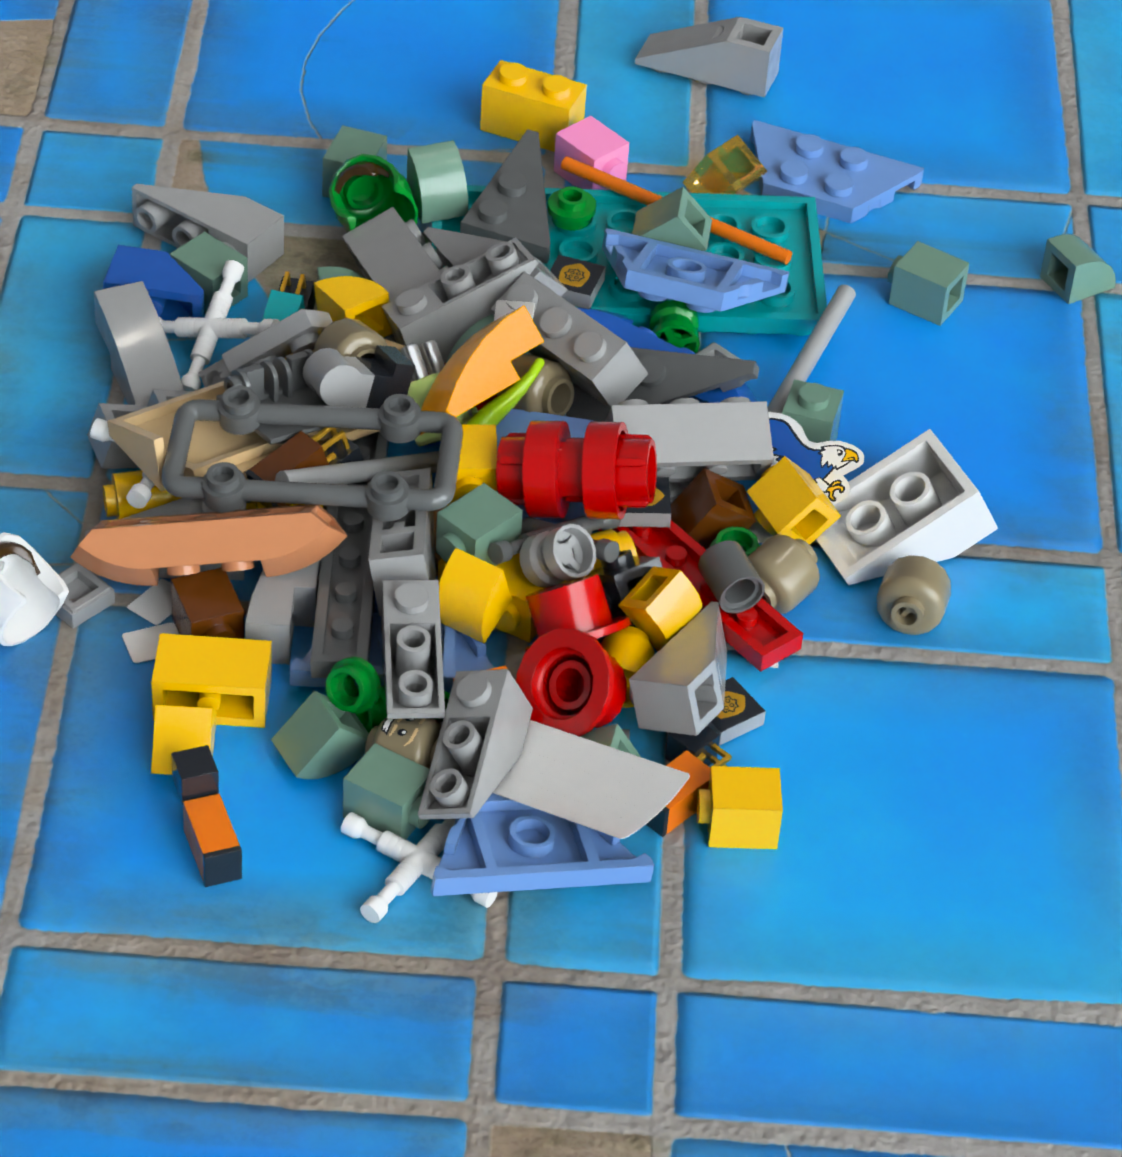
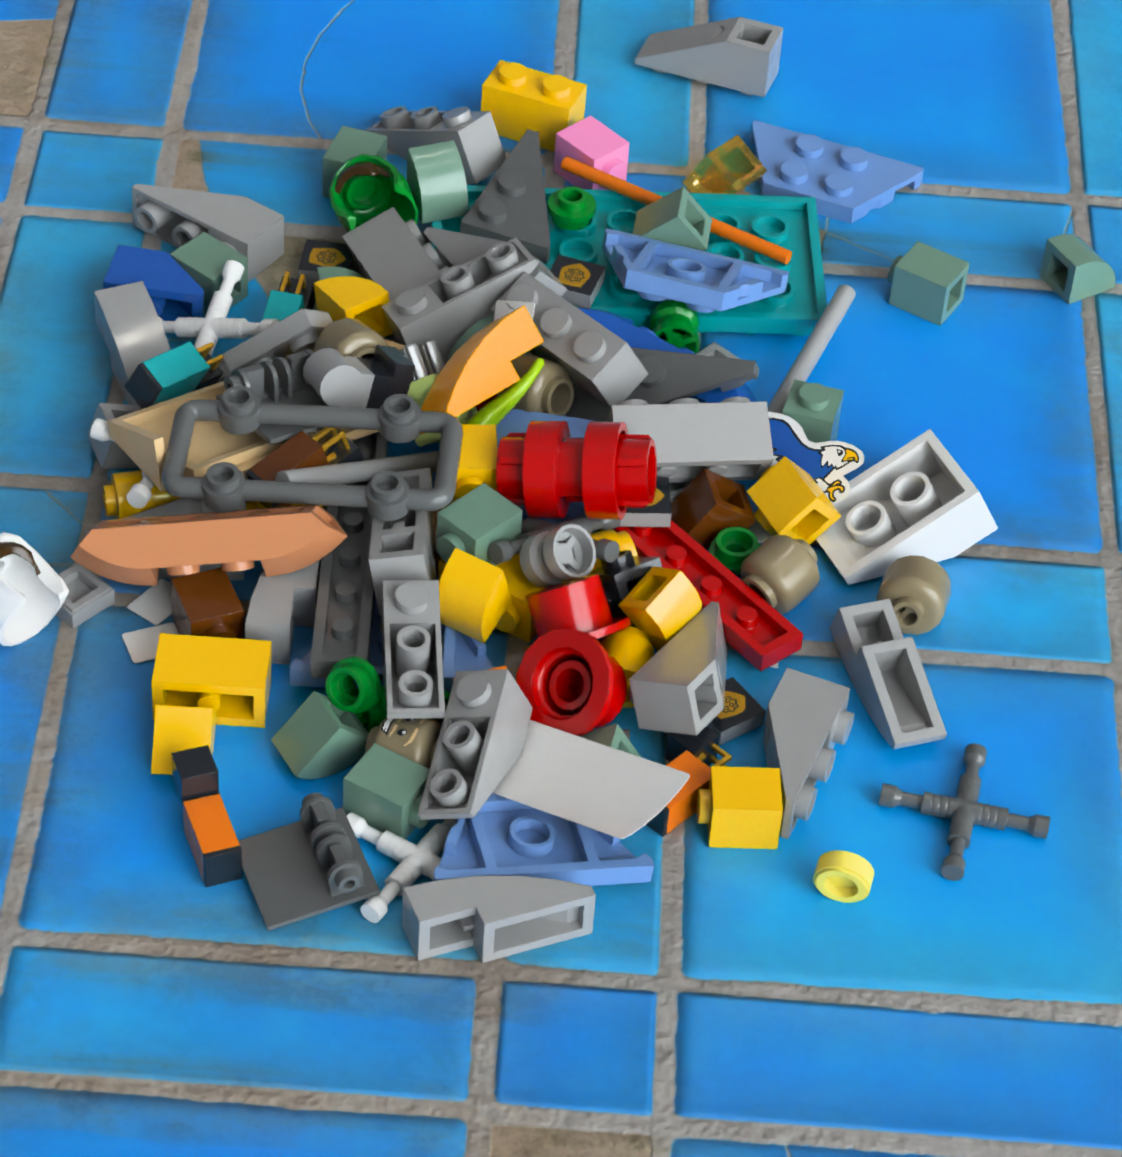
(174, 374): none -> piece
(307, 865): none -> dark grey hinge
(323, 254): none -> tile
(471, 131): none -> light grey slope
(494, 914): none -> light grey slope
(731, 577): dark grey beam -> none
(799, 738): none -> light grey slope
(843, 876): none -> light yellow tile
(887, 674): none -> light grey slope
(964, 811): none -> dark grey piece

